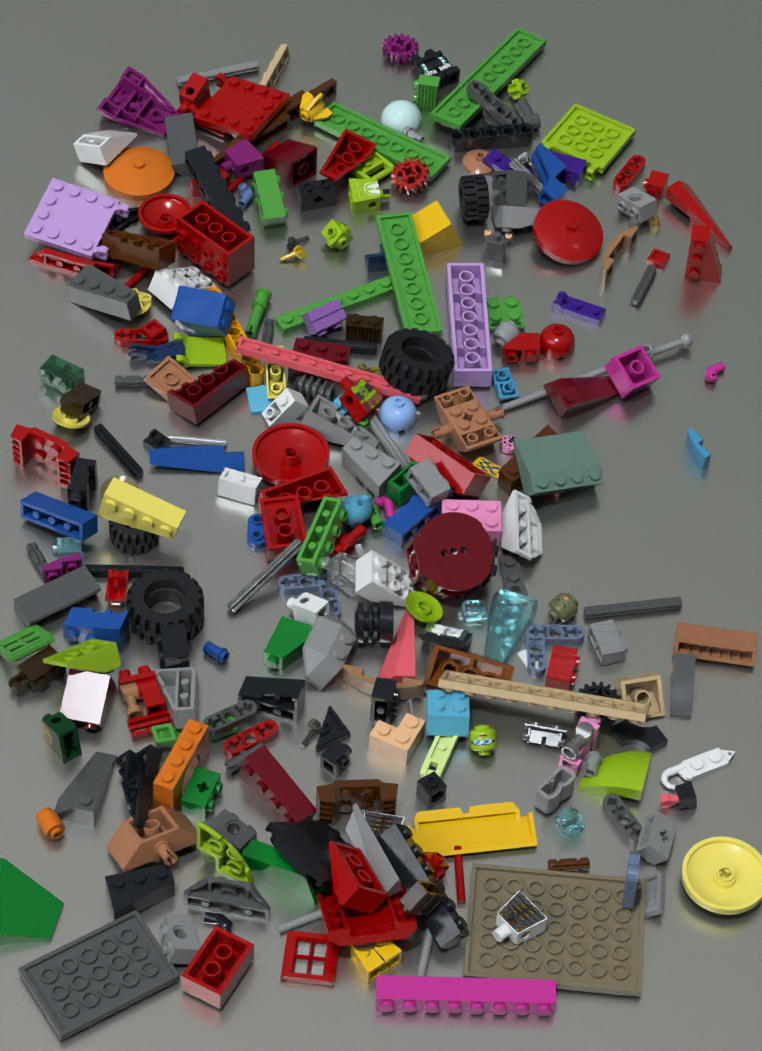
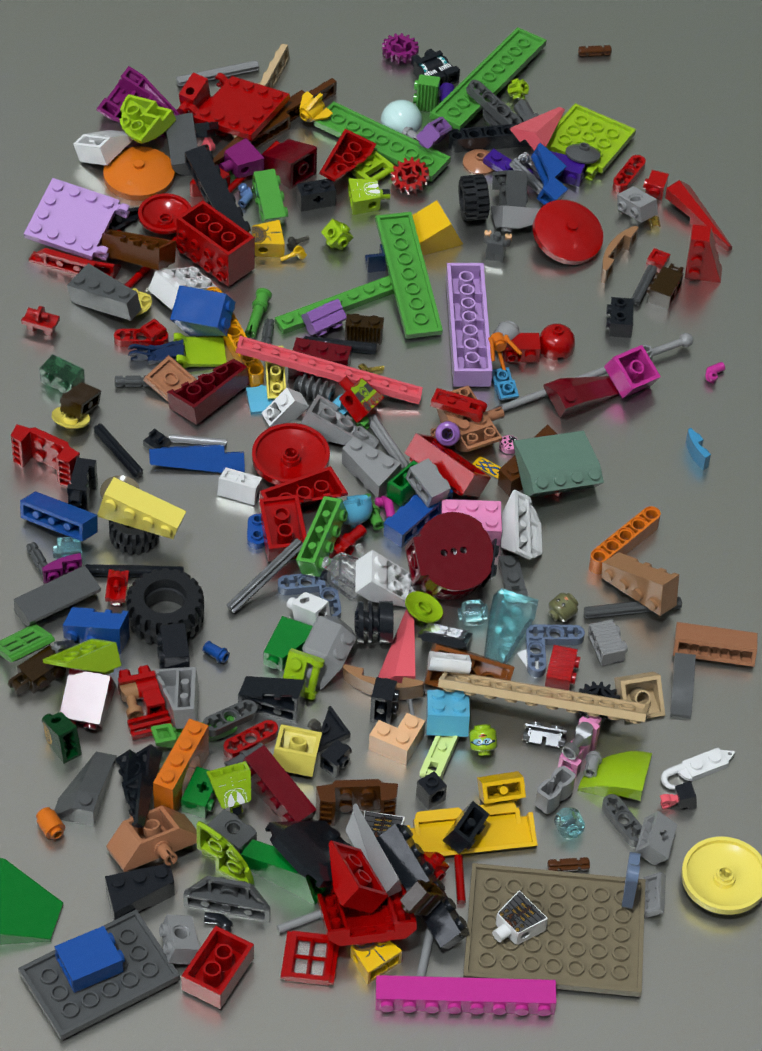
(40, 319): none -> red hips
(63, 645): none -> dark grey axle
(89, 958): none -> blue brick
(144, 118): none -> lime brick
(206, 130): none -> black piece
(232, 786): none -> lime torso
(268, 239): none -> yellow torso
(297, 667): none -> lime plate
(297, 749): none -> light yellow slope
(398, 414): light blue cylinder -> none
(416, 362): black tyre -> none
(434, 132): none -> medium lavender brick
(440, 433): none -> medium lavender head
(445, 90): none -> dark purple cone
(449, 662): none -> white brick
(458, 404): none -> red plate
(466, 827): none -> black brick
(498, 343): none -> orange plant
(501, 787): none -> yellow brick
(506, 310): bright green plate -> none
(539, 128): none -> coral wedge
(578, 308): dark purple plate -> none
(582, 153): none -> dark grey dish
(594, 50): none -> reddish brown axle
(620, 317): none -> black brick
(626, 538): none -> orange beam
(642, 582): none -> medium nougat wedge
(646, 737): black tile -> none
(665, 286): none -> dark brown brick

